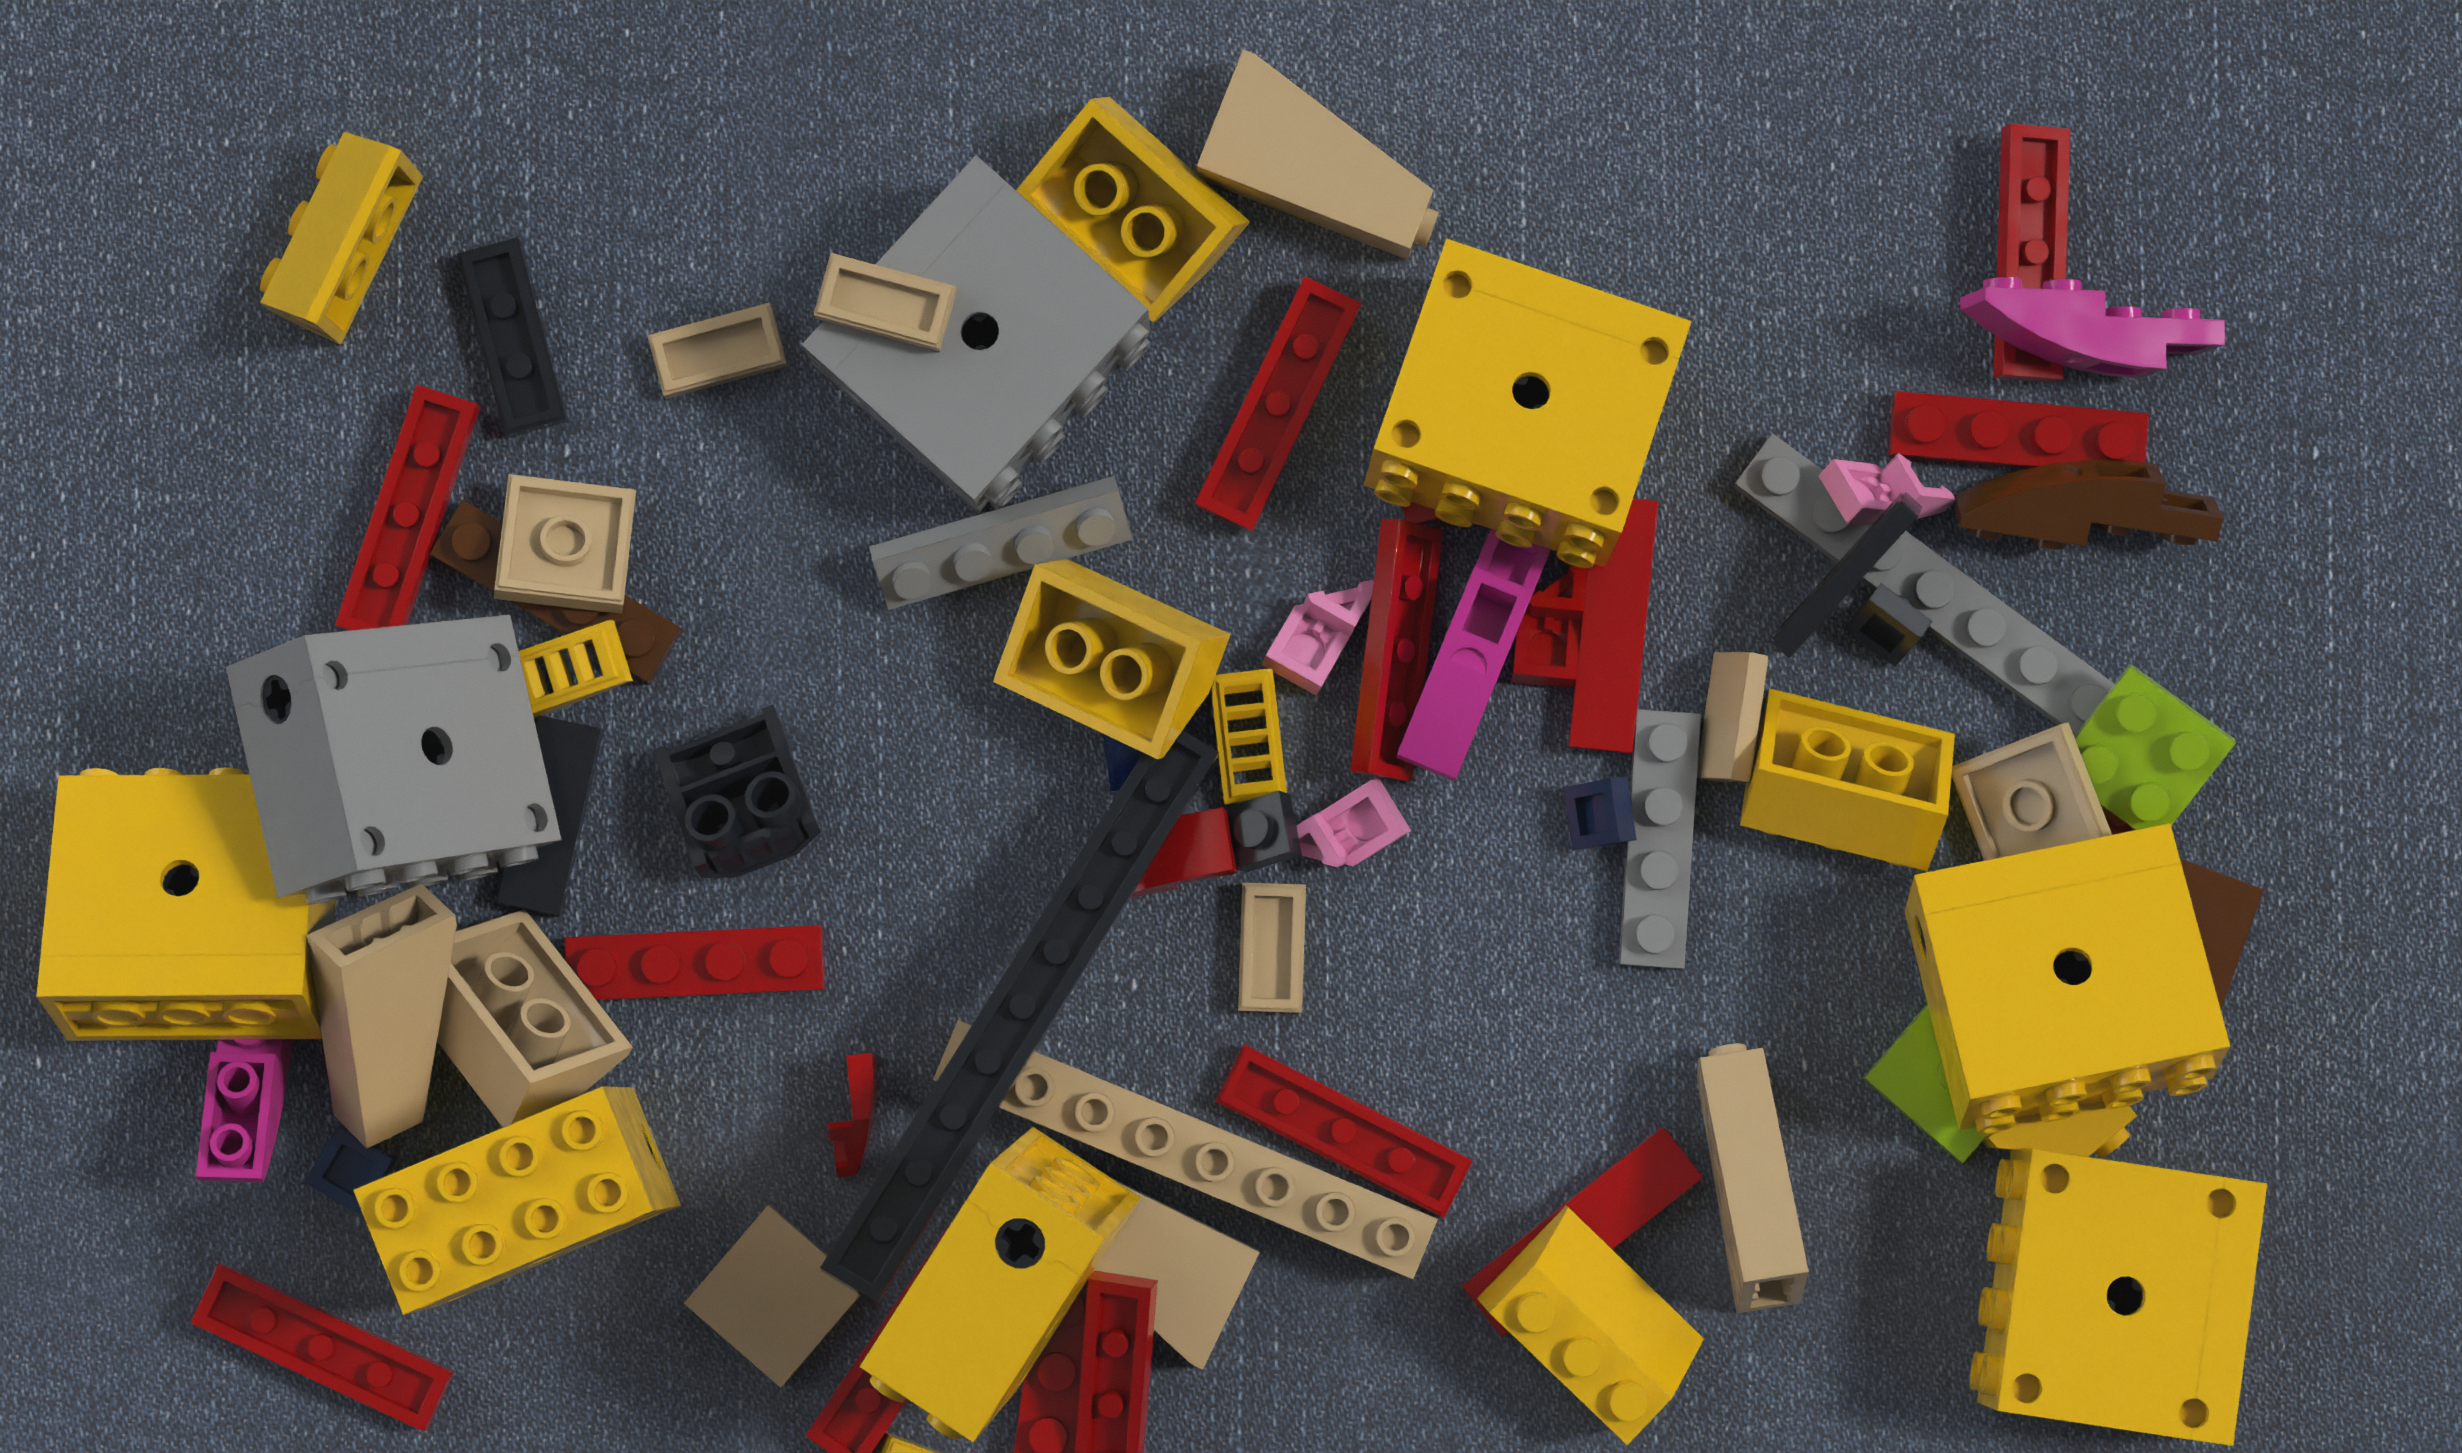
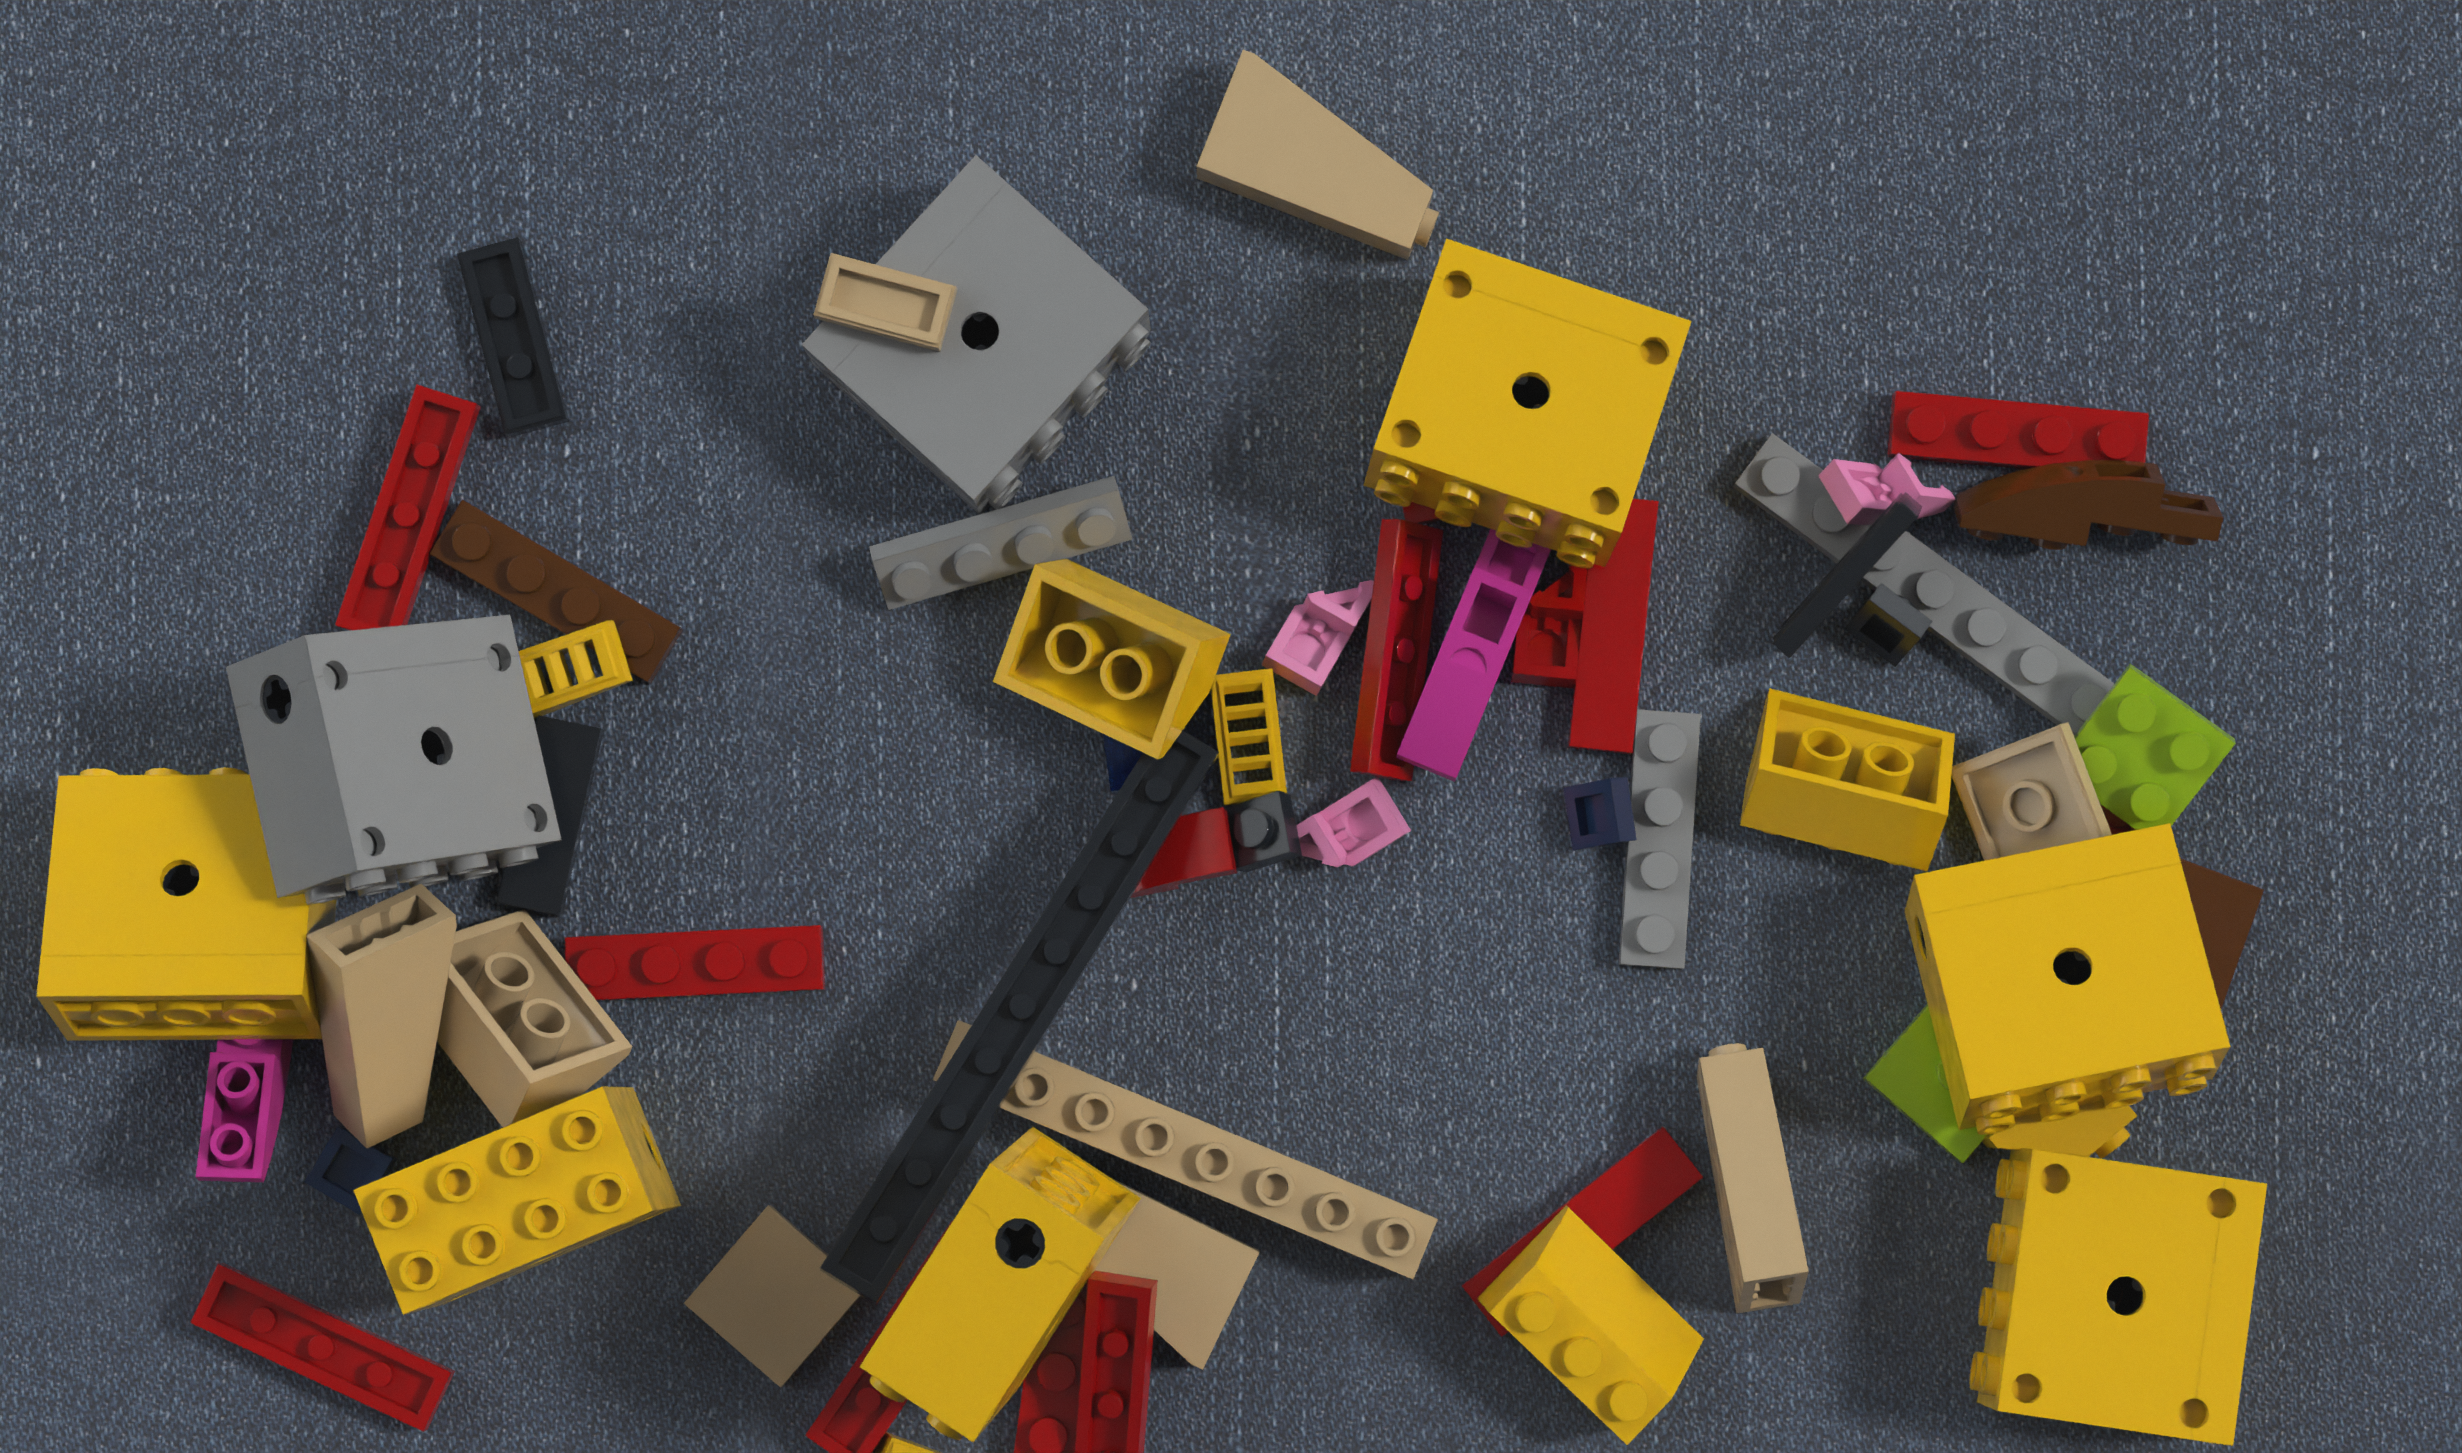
(340, 235): yellow slope -> none
(565, 544): tan tile -> none
(717, 350): tan tile -> none
(739, 797): black slope -> none
(853, 1136): red slope -> none
(1132, 205): yellow slope -> none
(1272, 947): tan tile -> none
(1278, 404): red plate -> none
(1344, 1130): red tile -> none
(1732, 716): tan tile -> none
(2031, 228): red plate -> none
(2081, 333): dark pink slope -> none

